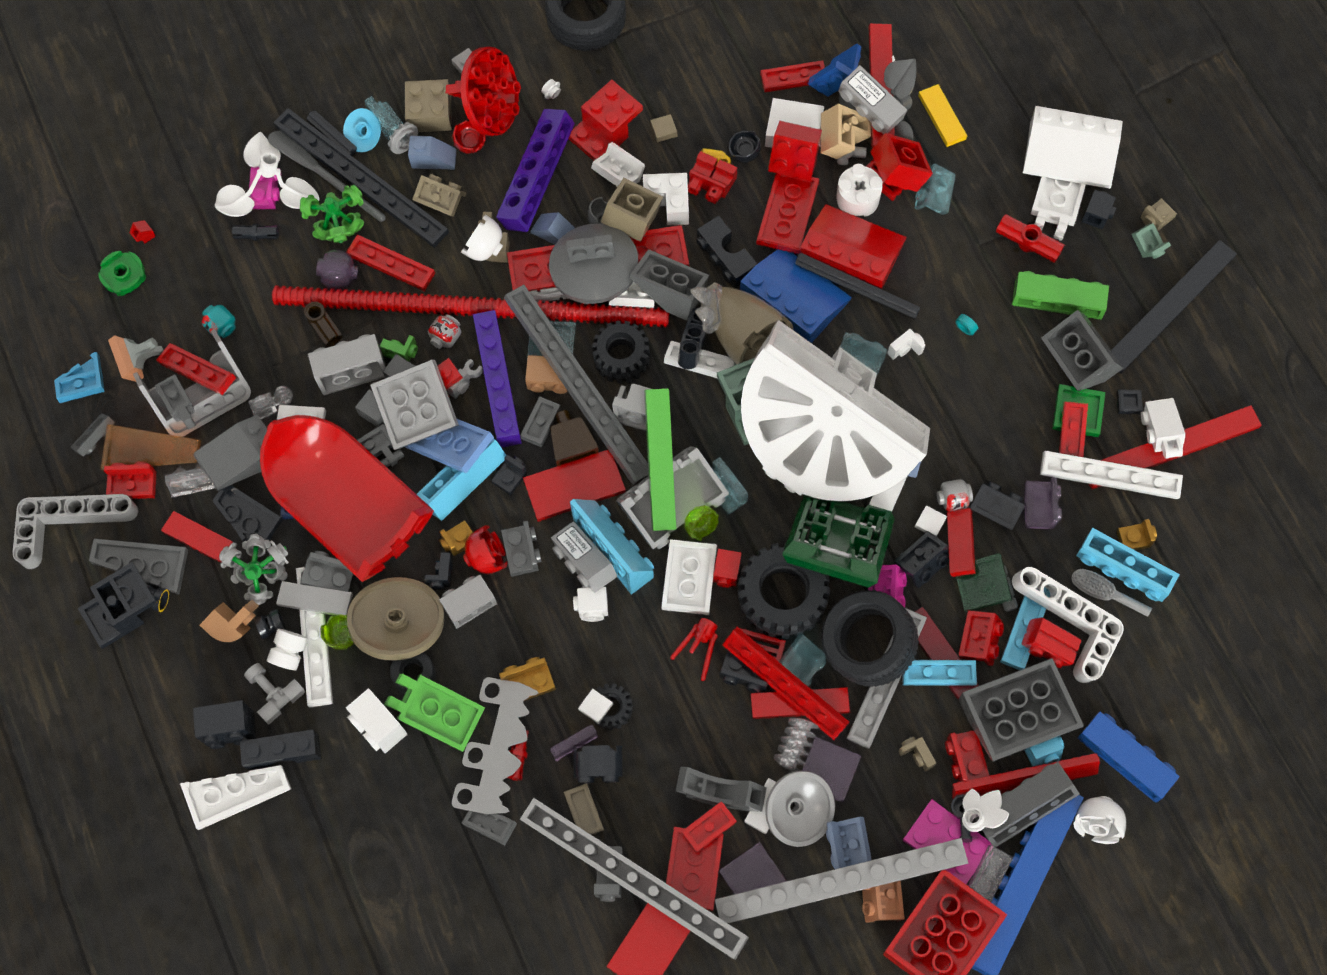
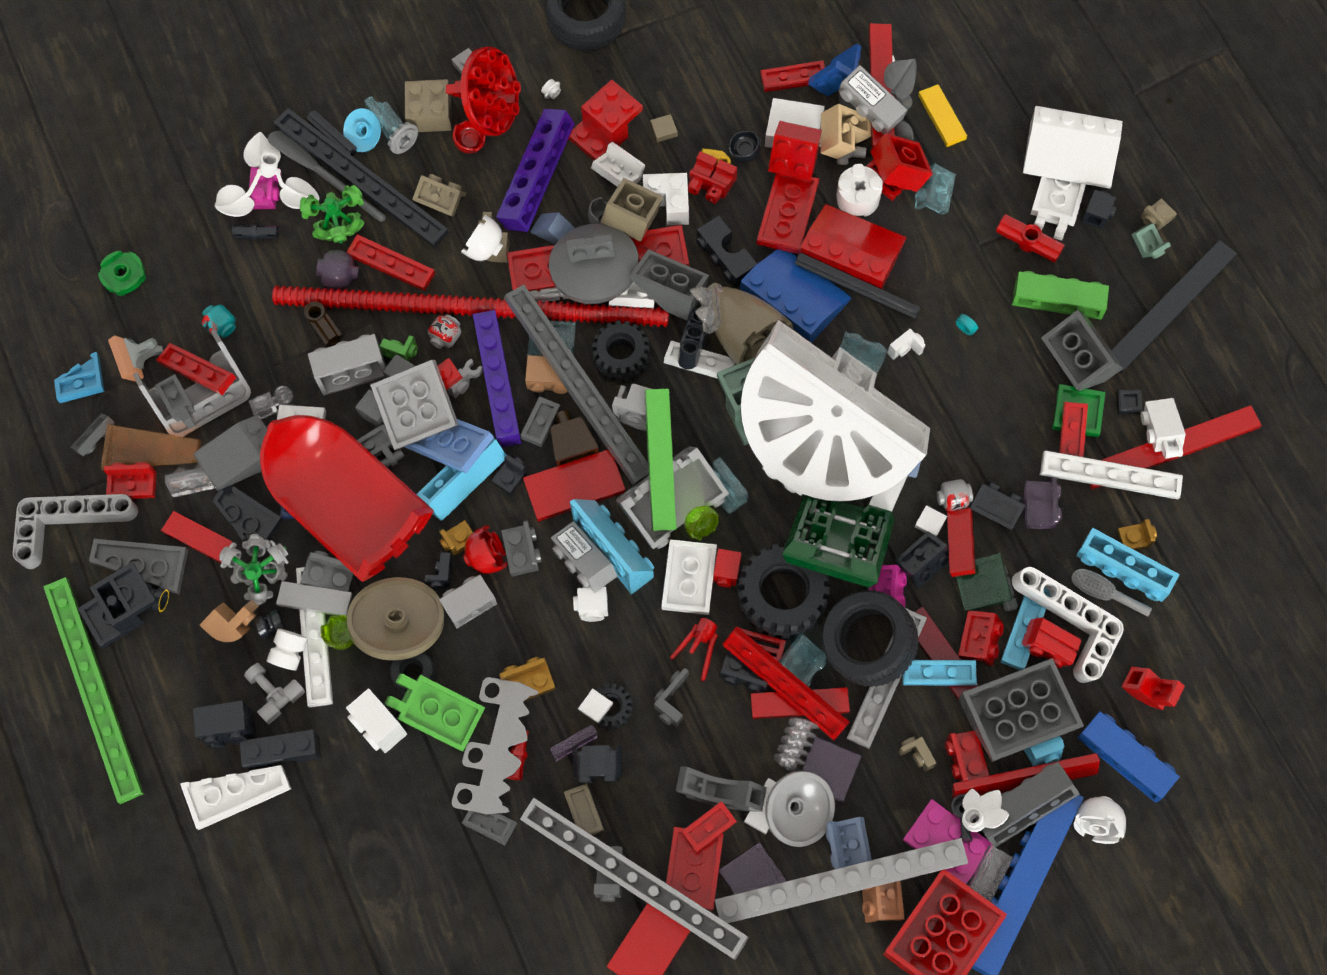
(93, 691): none -> bright green plate
(141, 231): red piece -> none
(431, 153): sand blue slope -> none
(668, 713): none -> dark grey bracket
(1151, 689): none -> red brick

